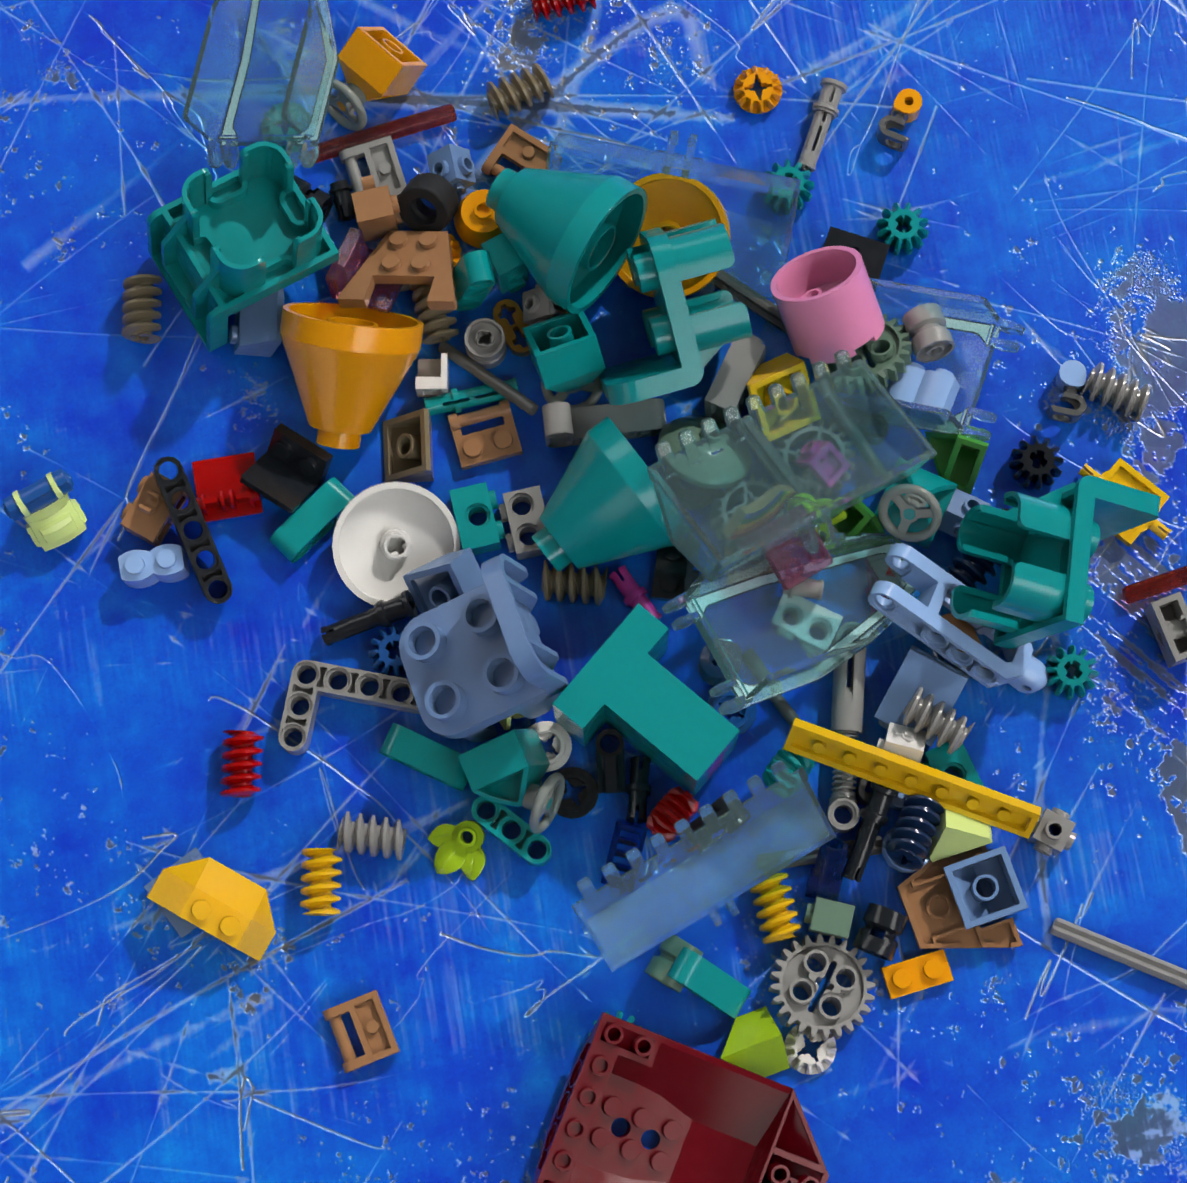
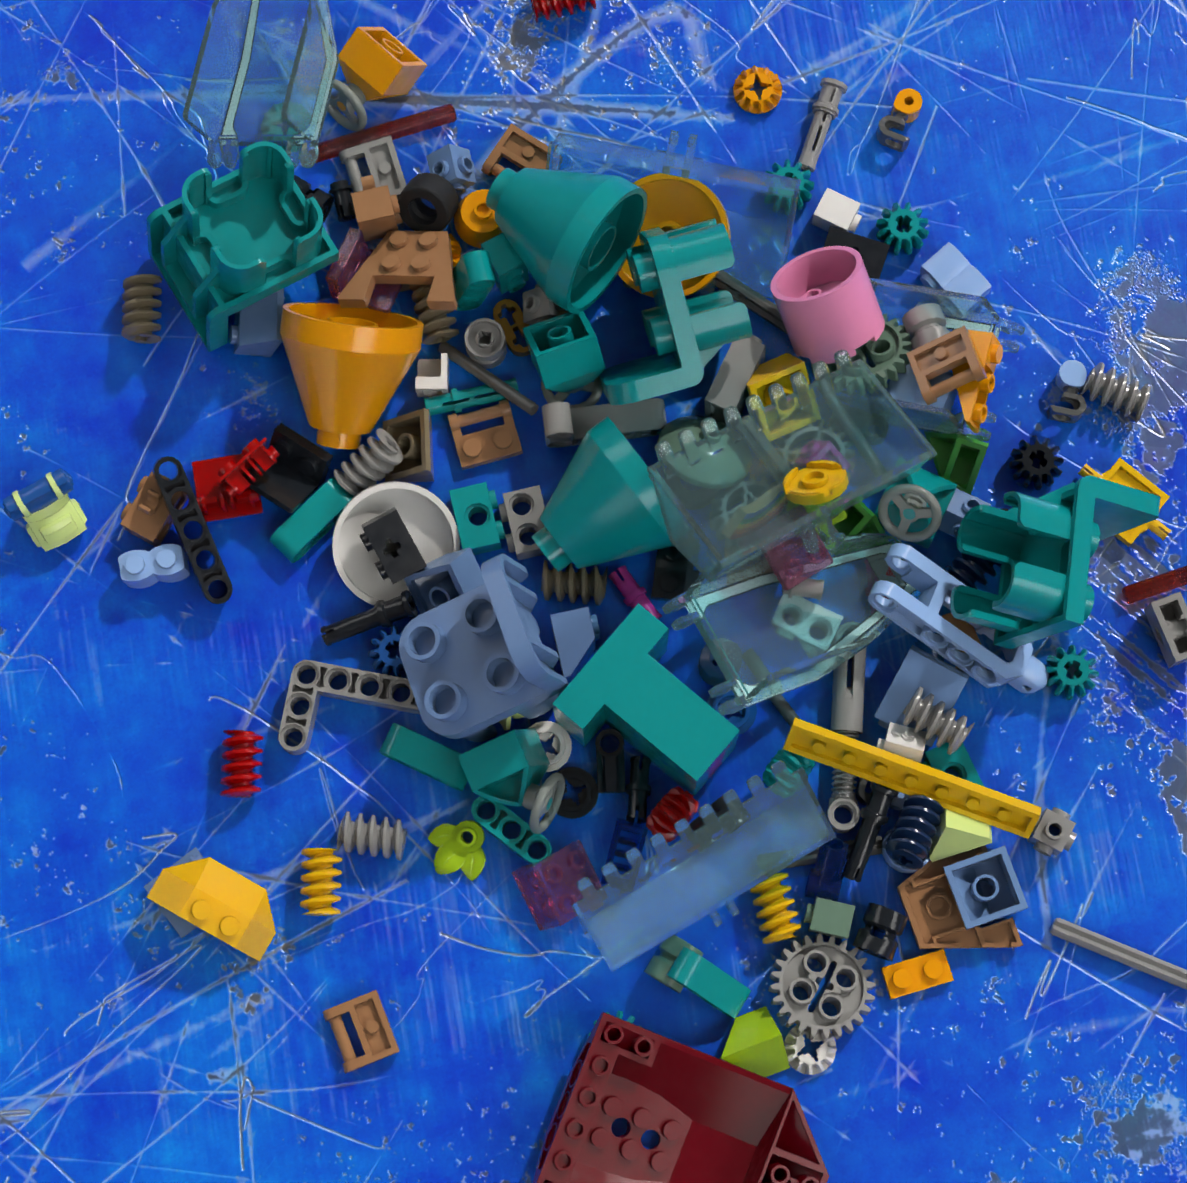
(230, 472): none -> red hinge
(371, 465): none -> light grey piece
(406, 560): none -> black brick
(518, 90): dark tan piece -> none
(551, 884): none -> bracket
(574, 639): none -> medium blue slope
(816, 483): none -> yellow tile
(837, 212): none -> white brick
(942, 356): none -> medium nougat plate
(953, 272): none -> light blue brick
(975, 394): none -> light orange slope

